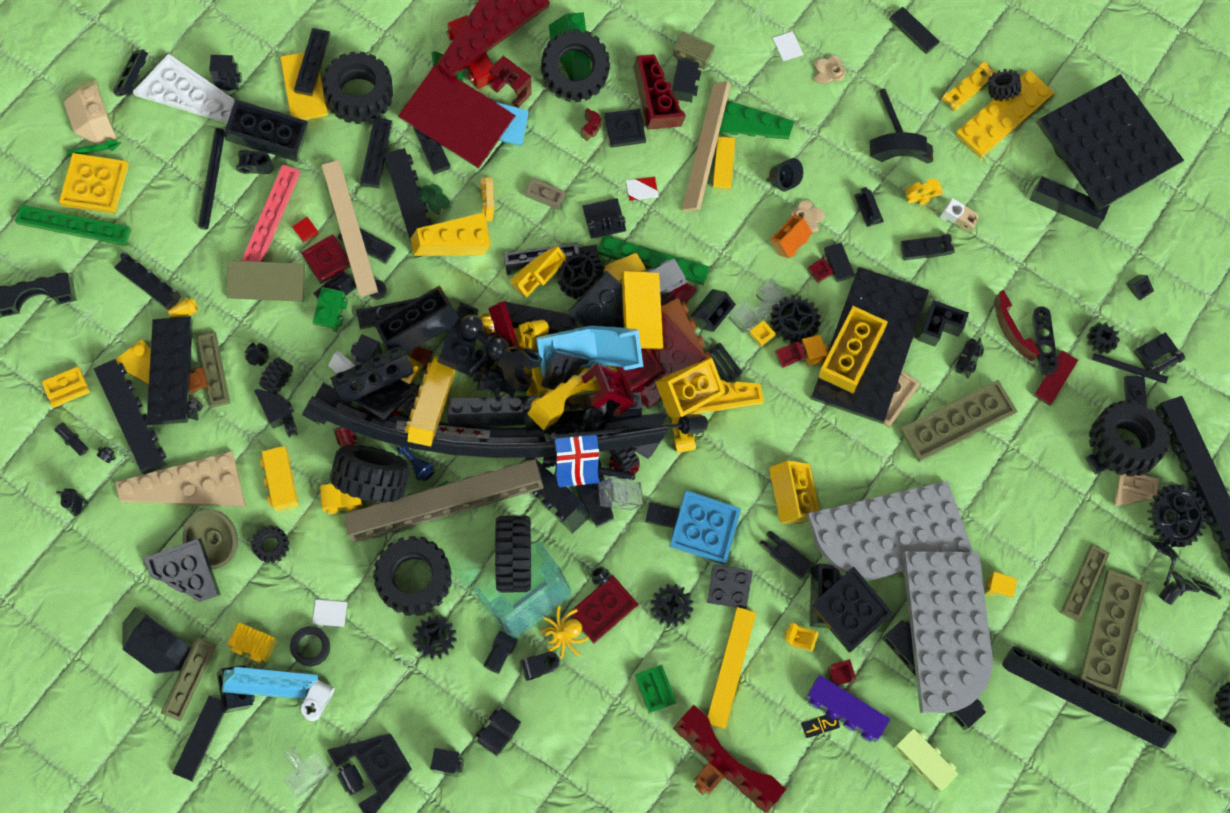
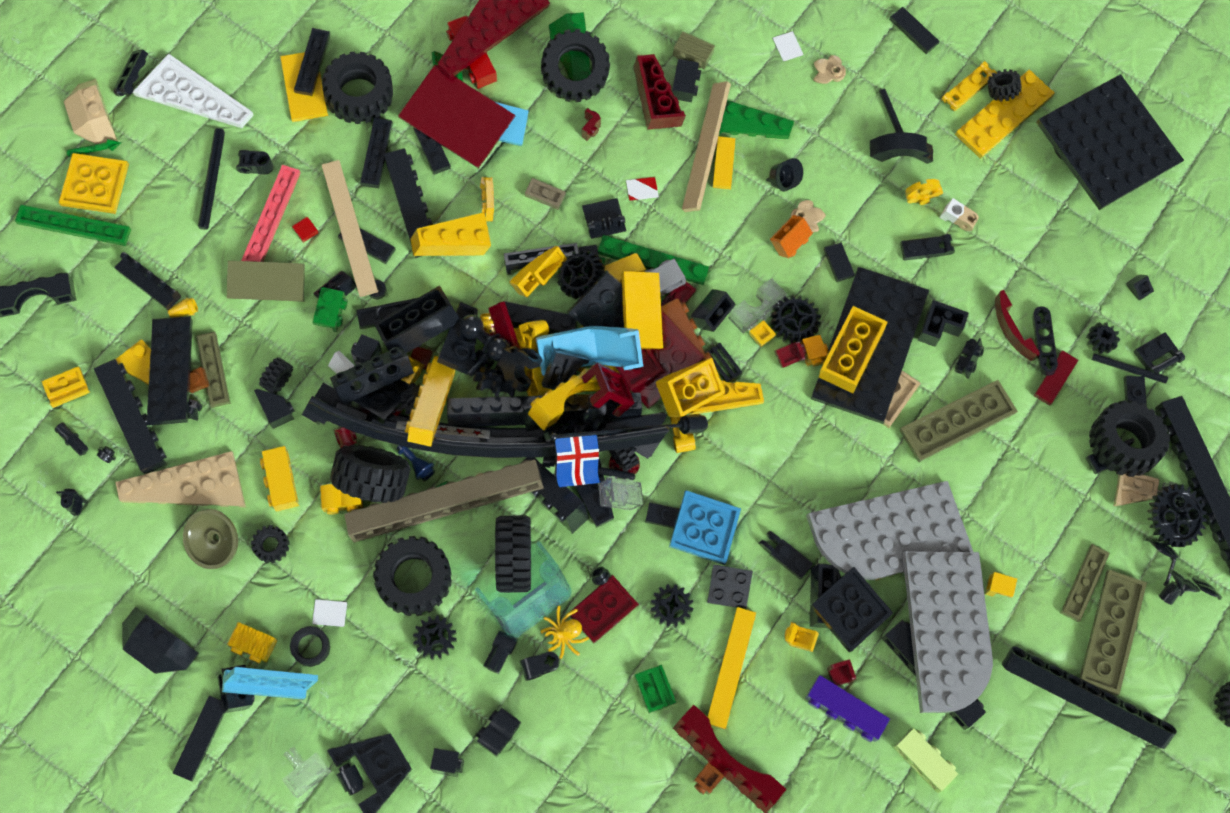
(185, 570): plate -> none
(188, 679): olive tile -> none
(225, 72): black brick -> none
(257, 354): black gear -> none
(266, 130): black brick -> none
(290, 428): black bush -> none
(317, 696): white piece -> none
(326, 258): dark red tile -> none
(434, 197): clear green plate -> none
(513, 76): dark red panel -> none
(625, 128): black tile -> none
(793, 491): yellow slope -> none
(819, 726): black sticker -> none
(820, 270): dark red tile -> none
(868, 207): black hinge -> none
(1068, 202): black brick -> none

